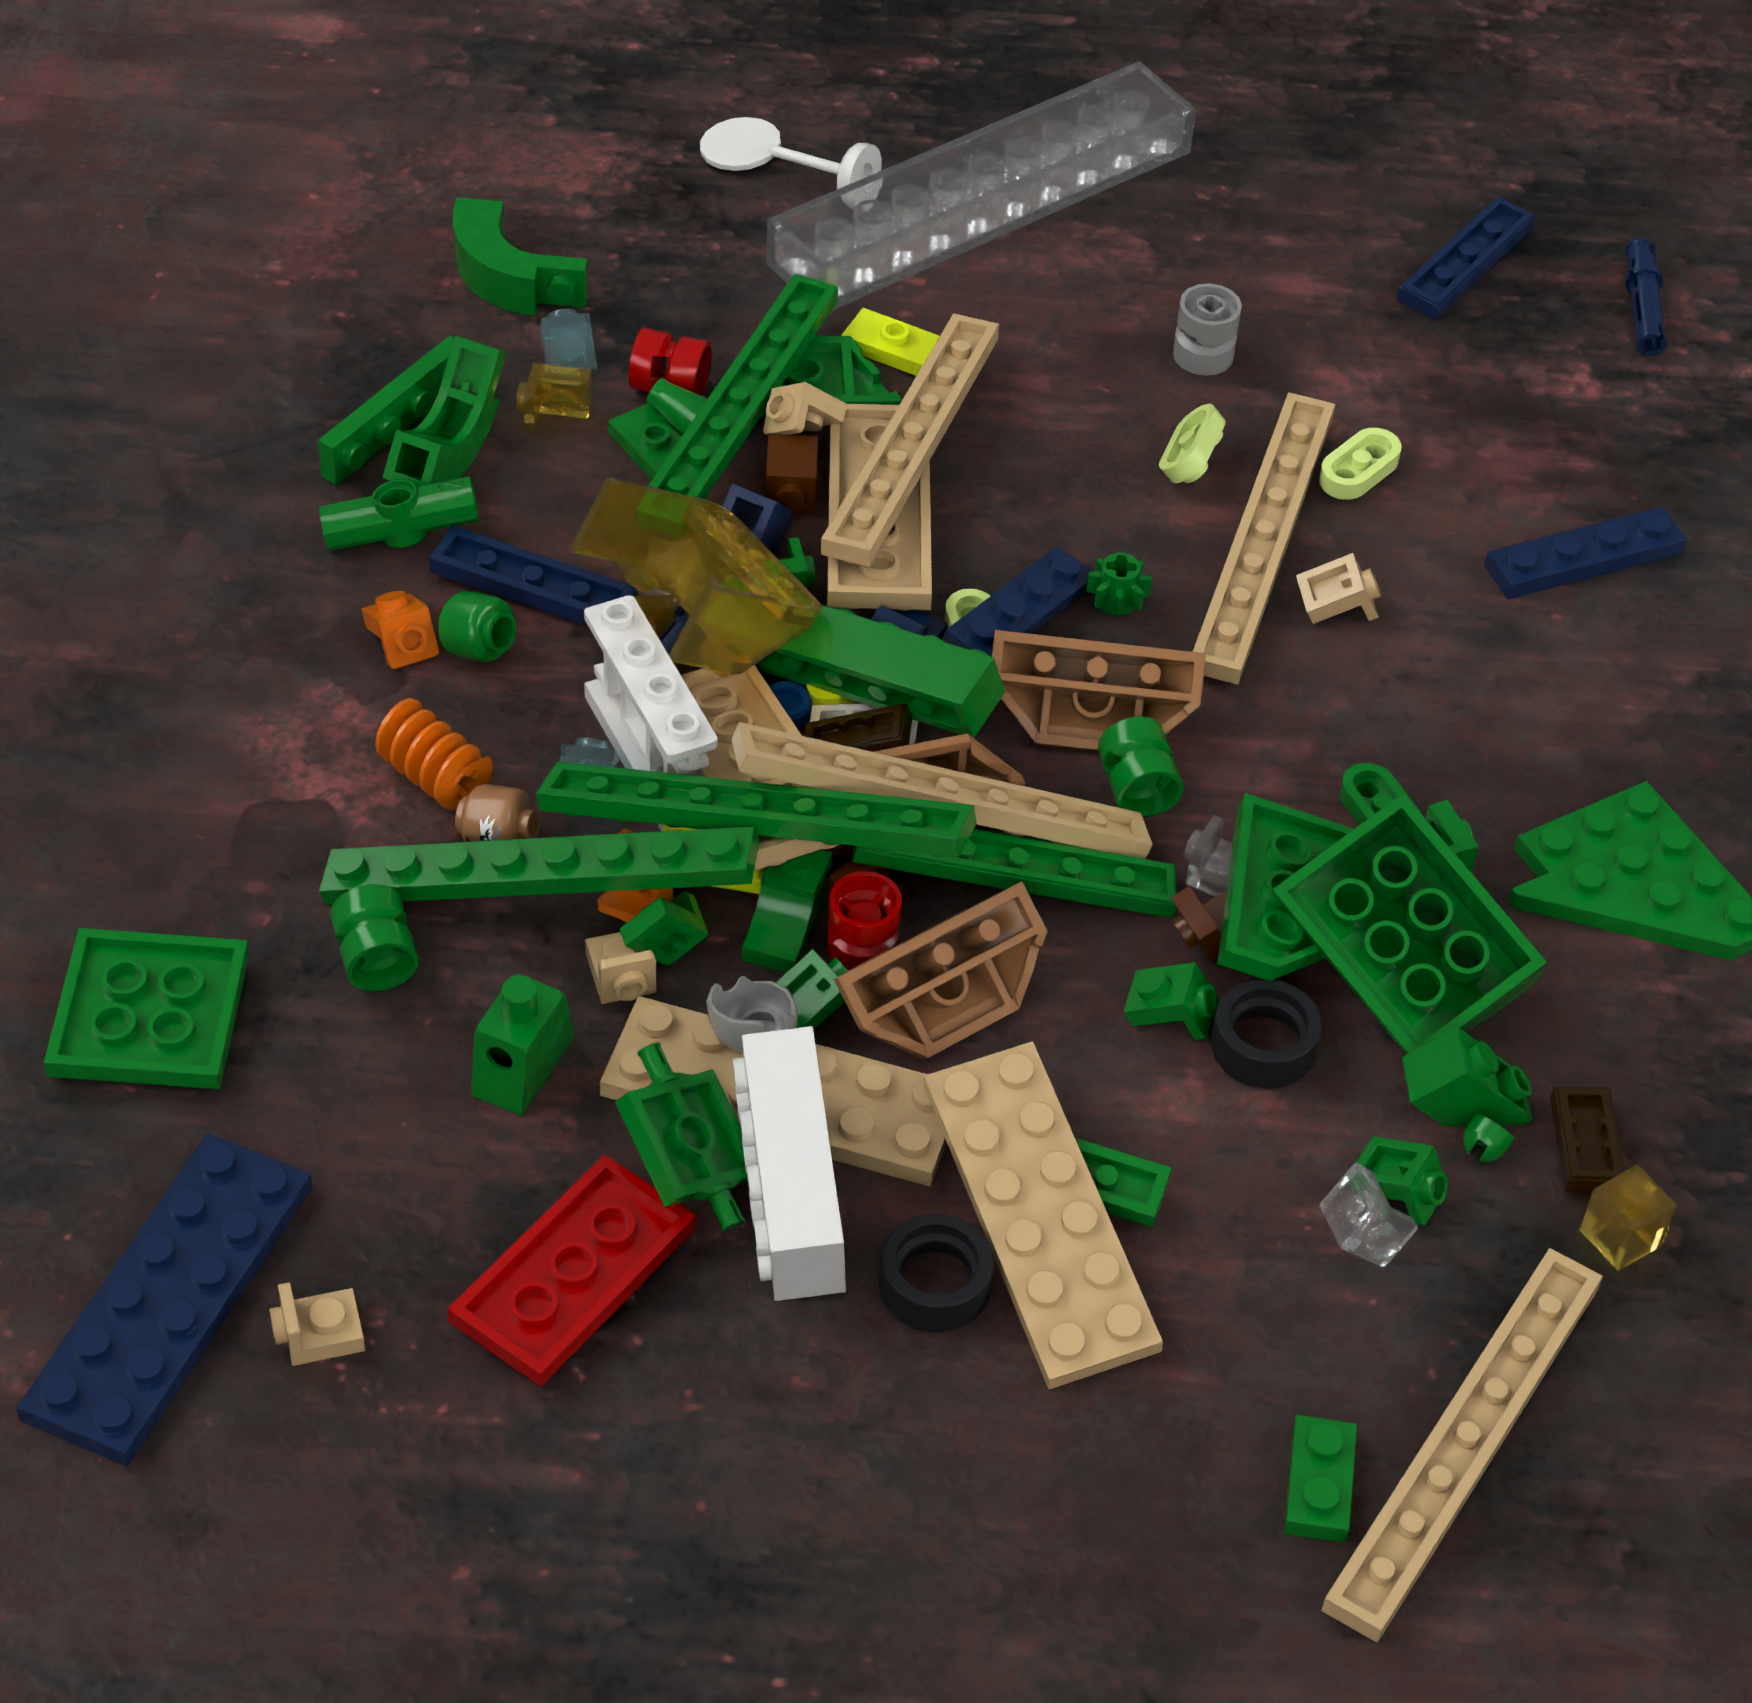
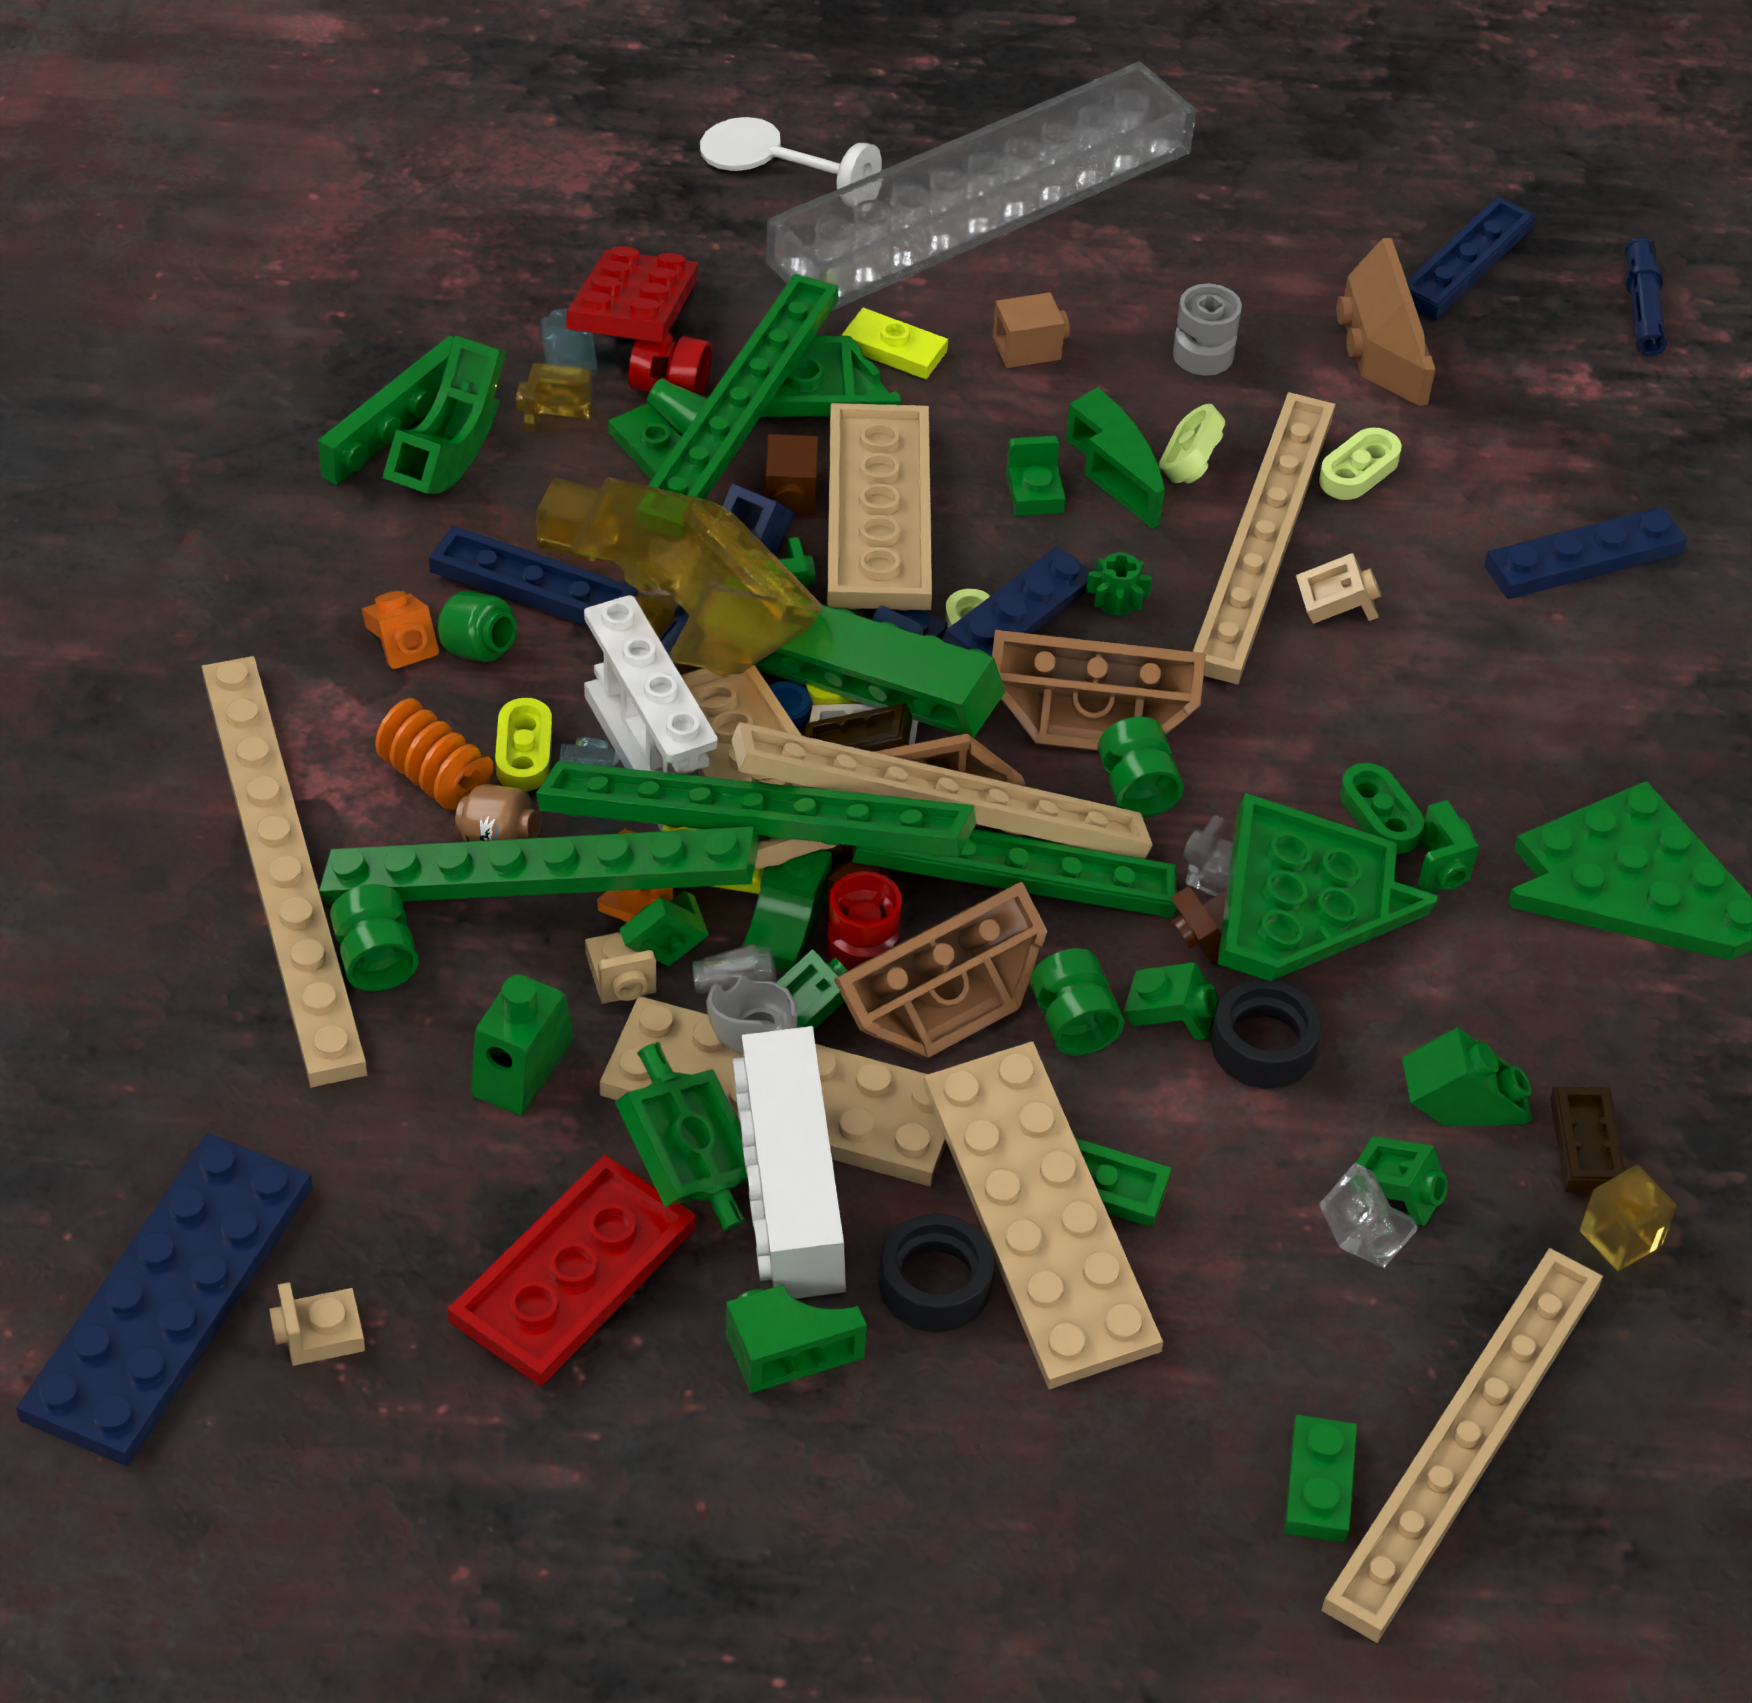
(147, 1008): green plate -> none
(284, 874): none -> tan plate
(399, 513): green piece -> none
(507, 274): green arch -> none
(523, 744): none -> neon yellow plate
(563, 514): none -> clear yellow brick
(633, 295): none -> red plate
(727, 967): none -> clear cone
(788, 1340): none -> green arch
(801, 408): tan bracket -> none
(909, 441): tan plate -> none
(1029, 330): none -> medium nougat brick
(1034, 476): none -> green bracket
(1076, 1002): none -> green wheel
(1116, 455): none -> green slope
(1385, 326): none -> medium nougat wedge
(1410, 928): green slope -> none
(1488, 1136): green hinge -> none

